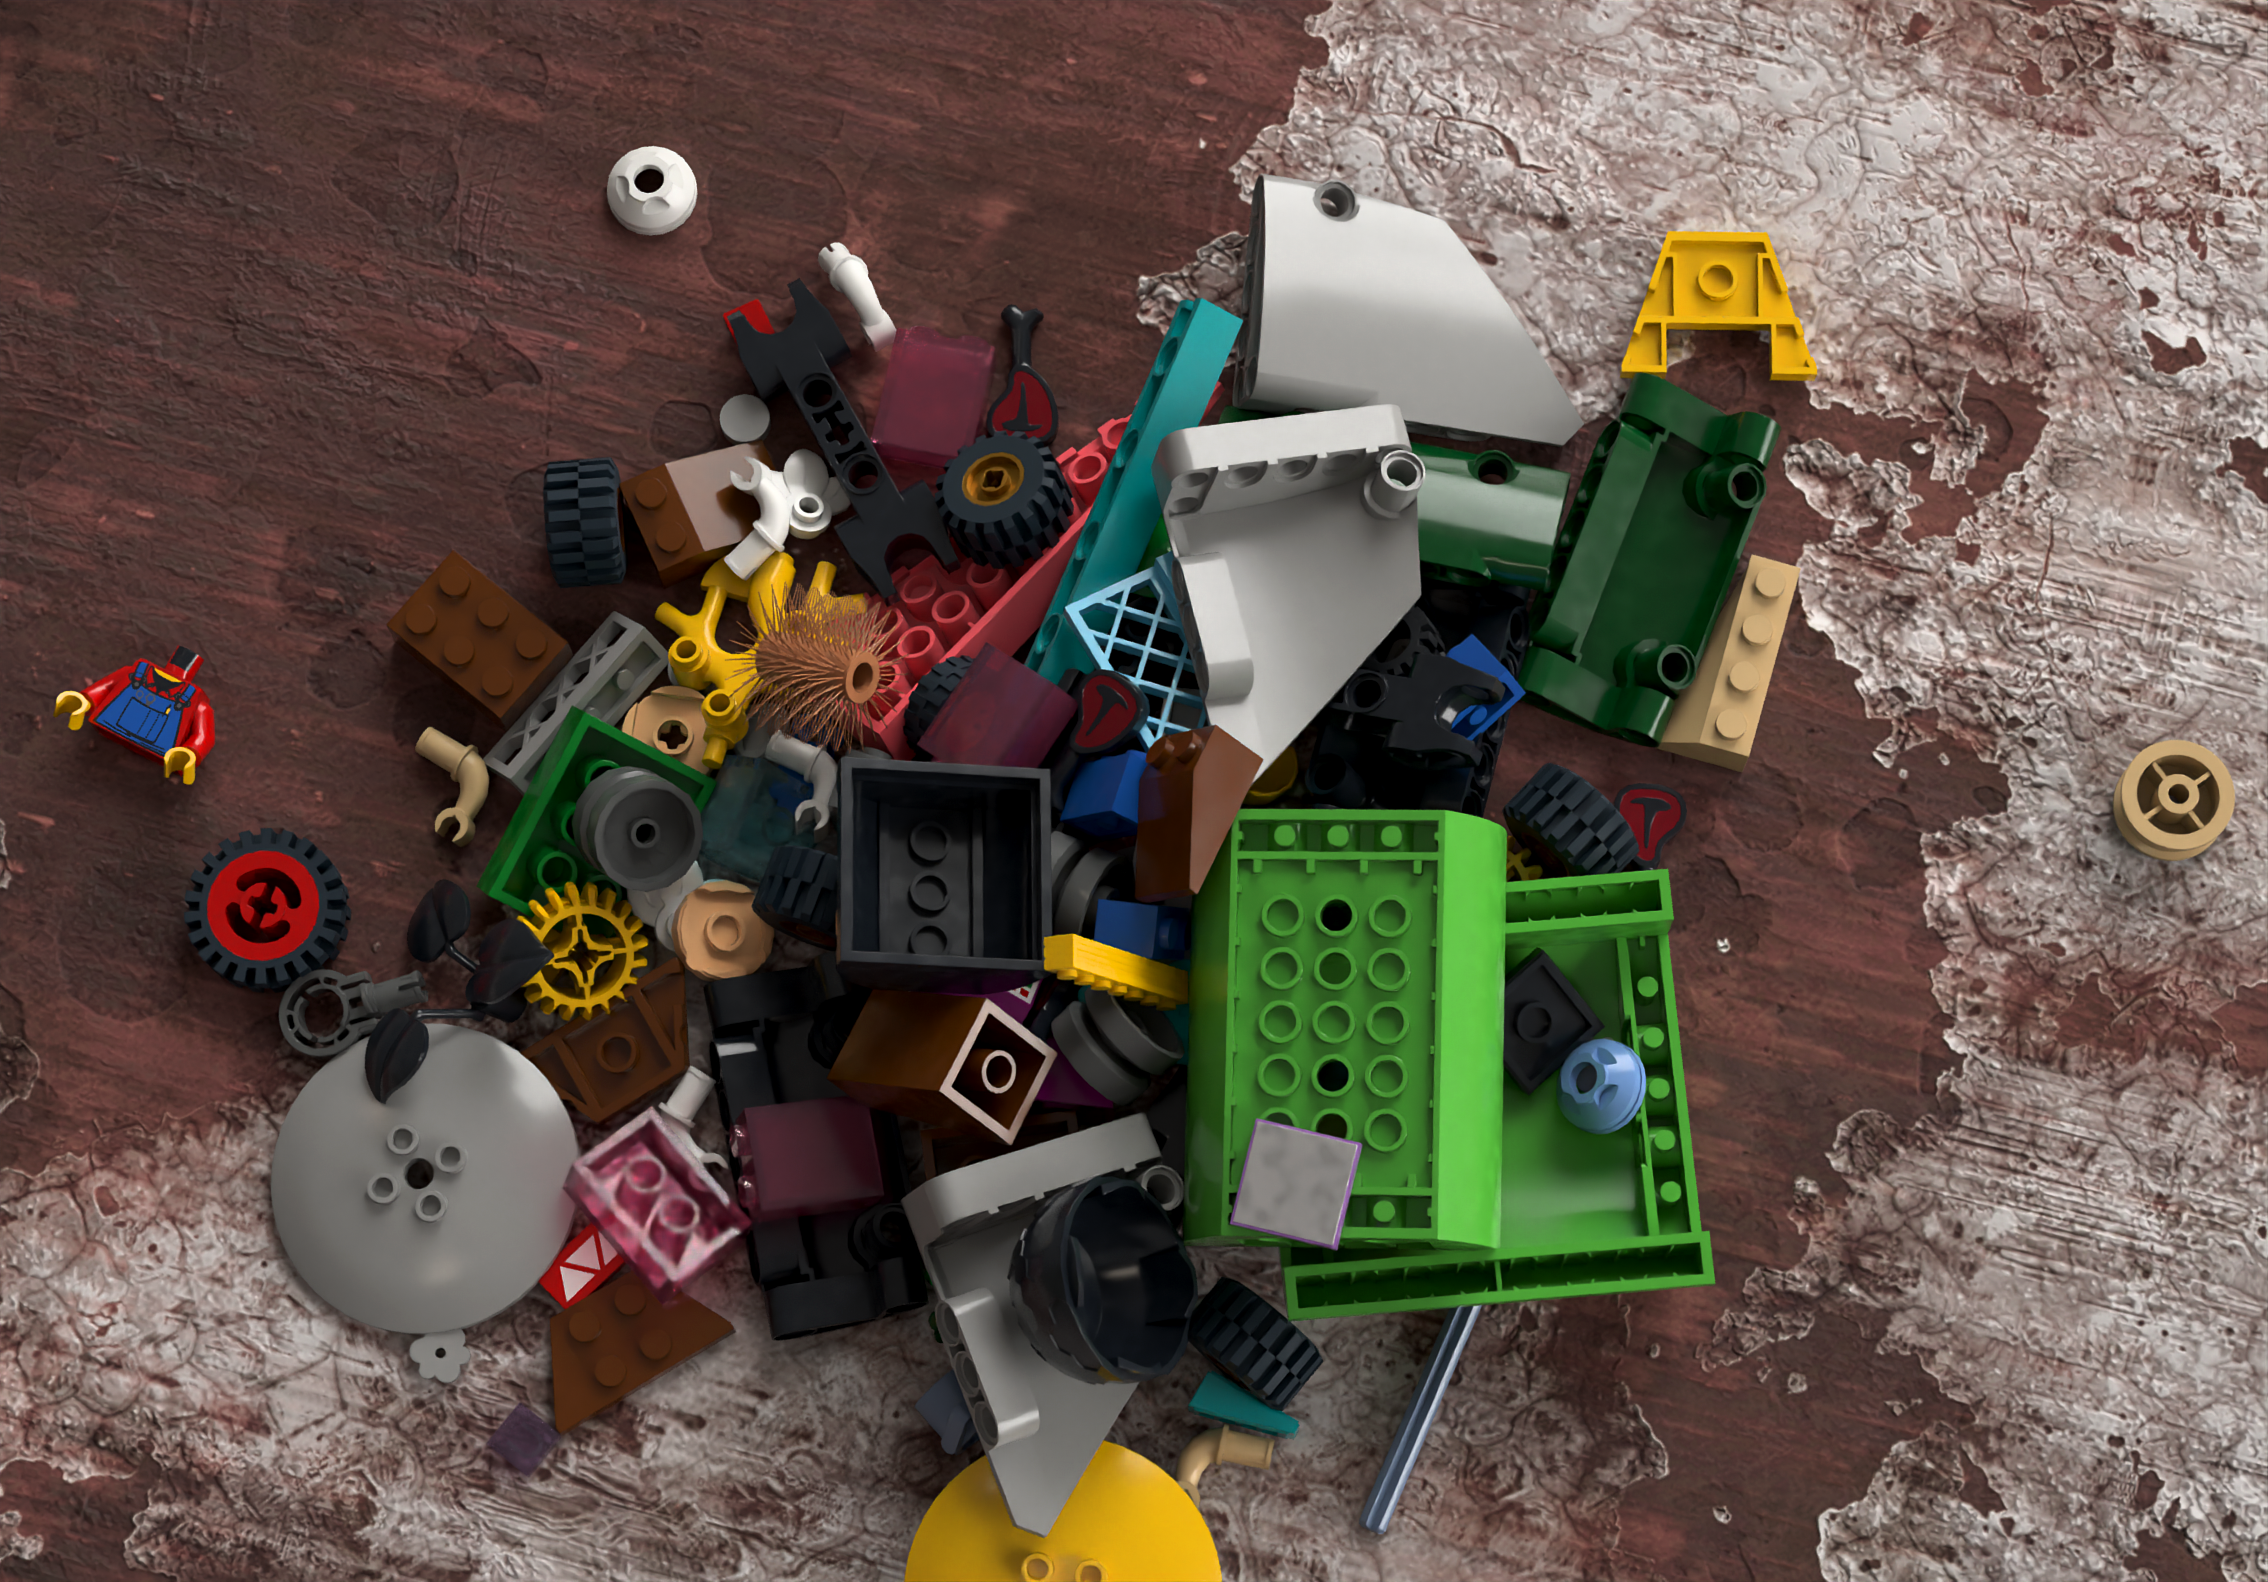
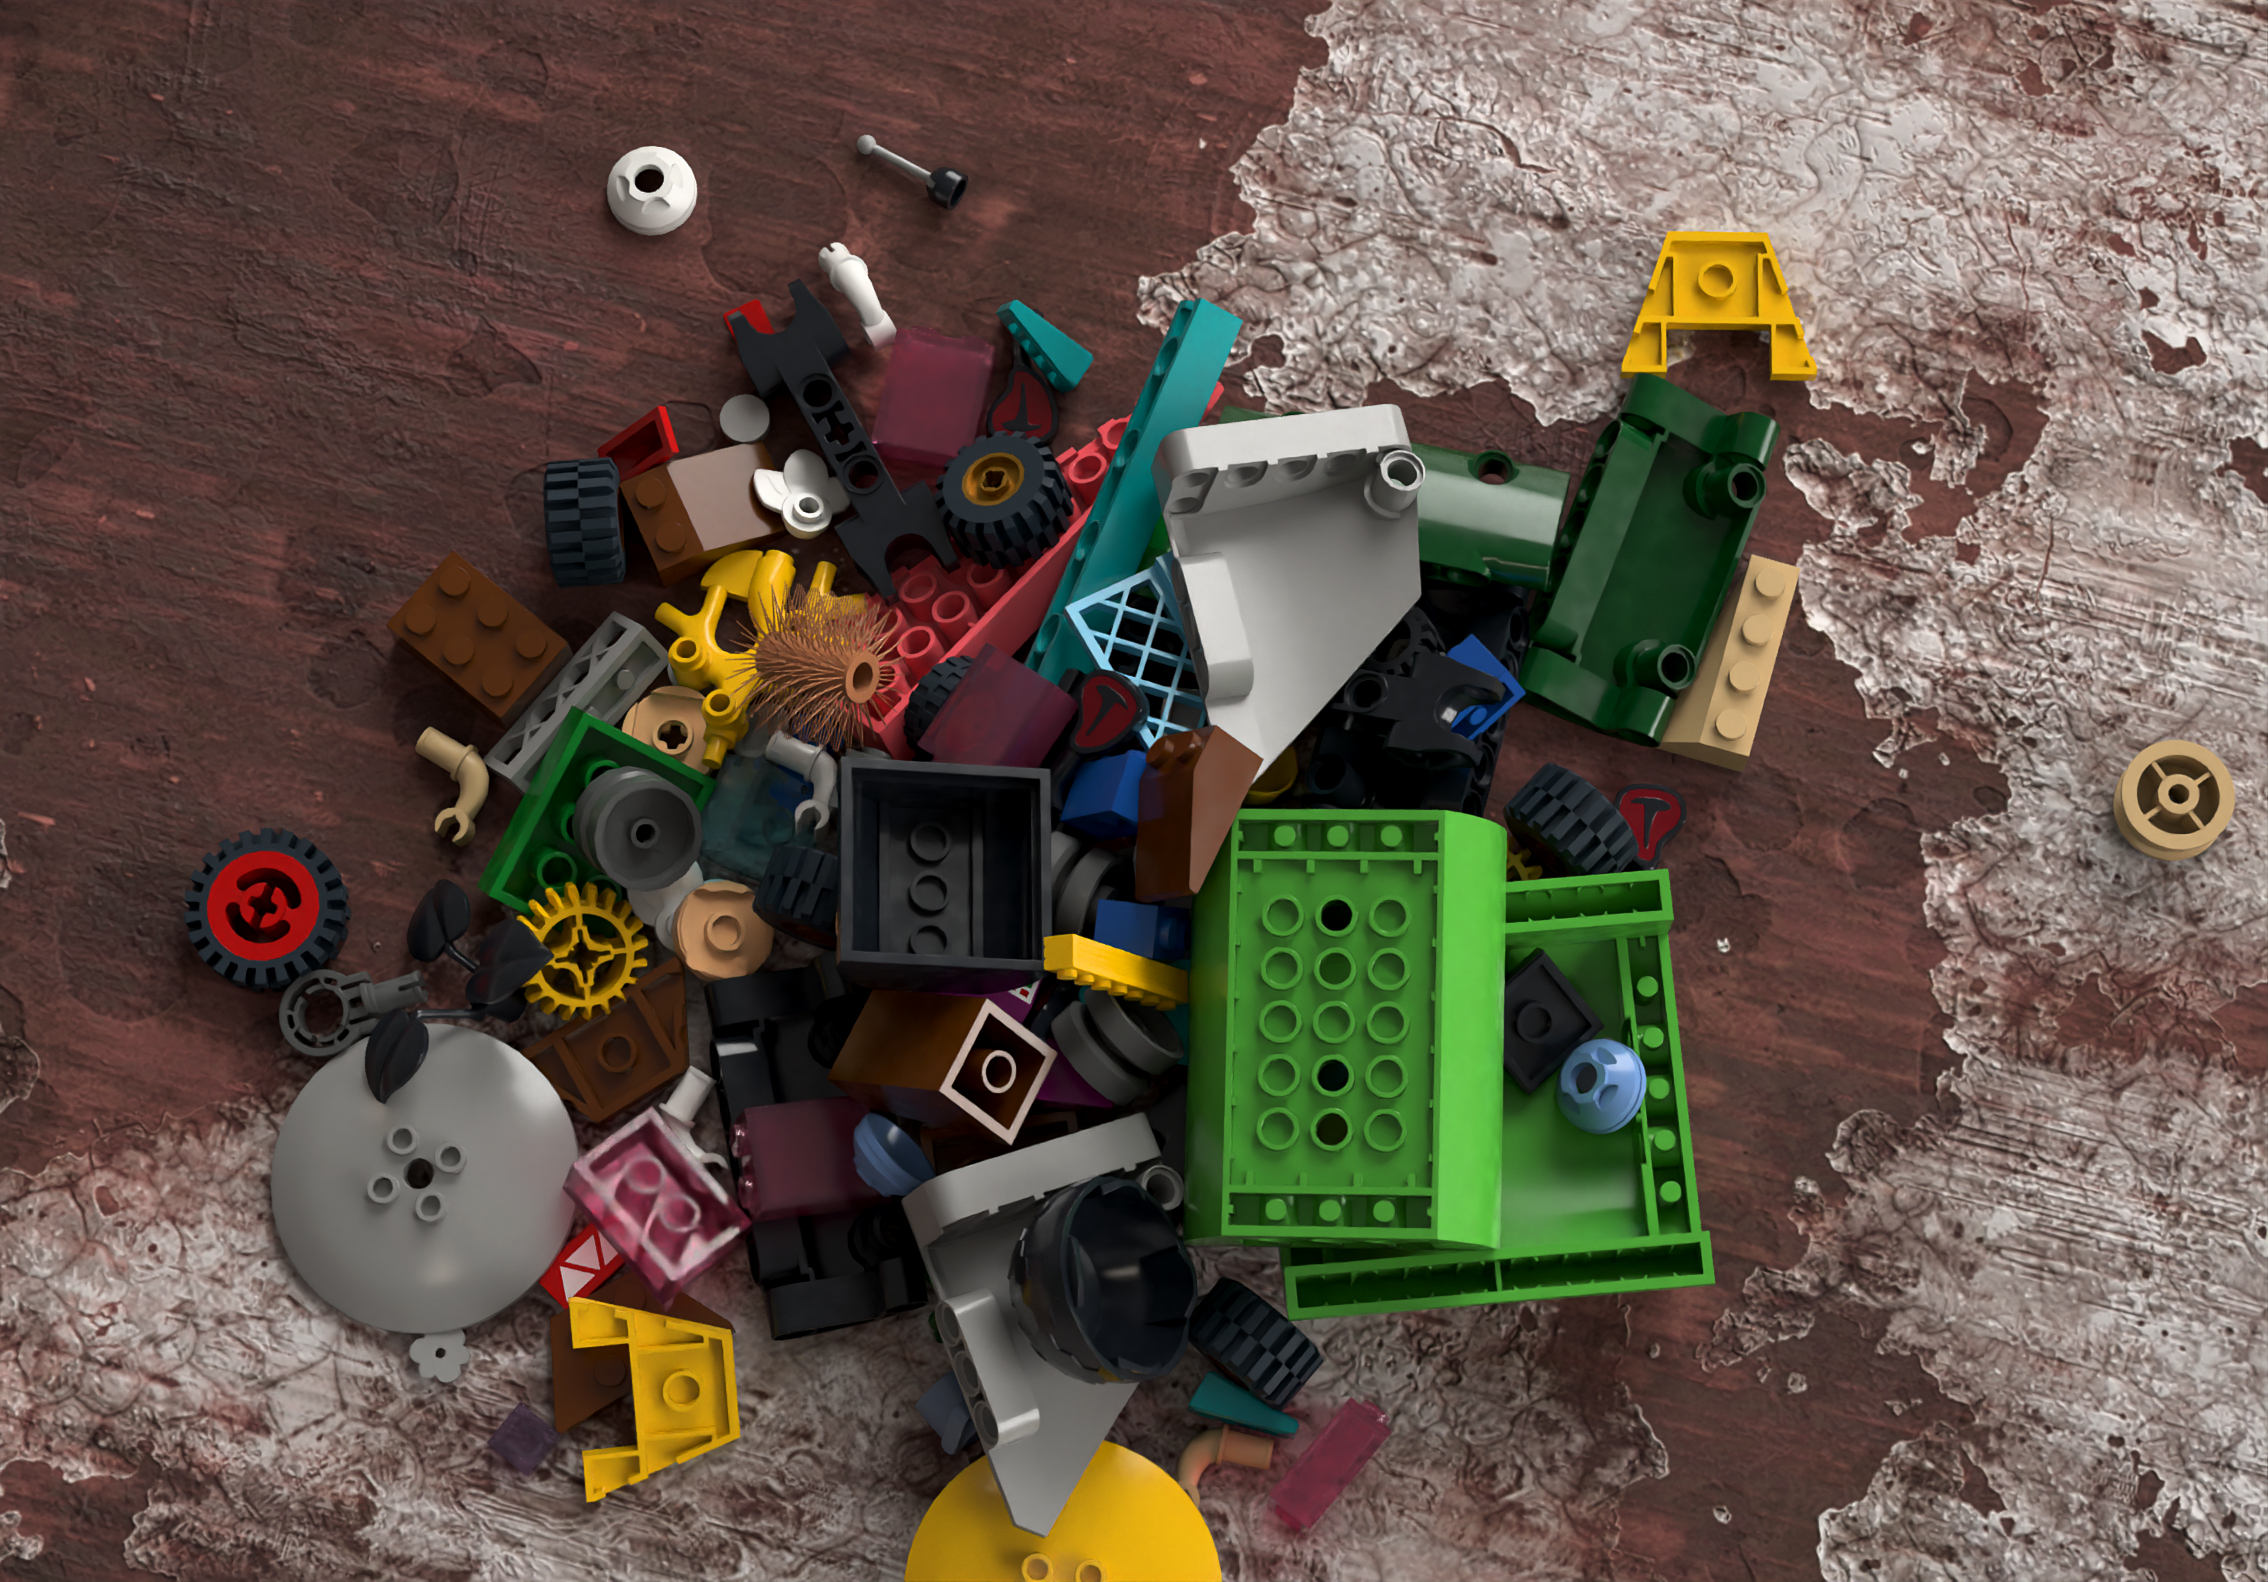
(150, 712): torso -> none
(642, 444): none -> red slope
(679, 1390): none -> yellow wing
(771, 527): white piece -> none
(889, 1157): none -> medium blue piece
(943, 185): none -> hinge
(1050, 349): none -> teal slope
(1296, 1184): flat silver tile -> none
(1330, 1467): none -> clear pink brick
(1384, 314): light grey panel -> none
(1418, 1418): sand blue axle -> none

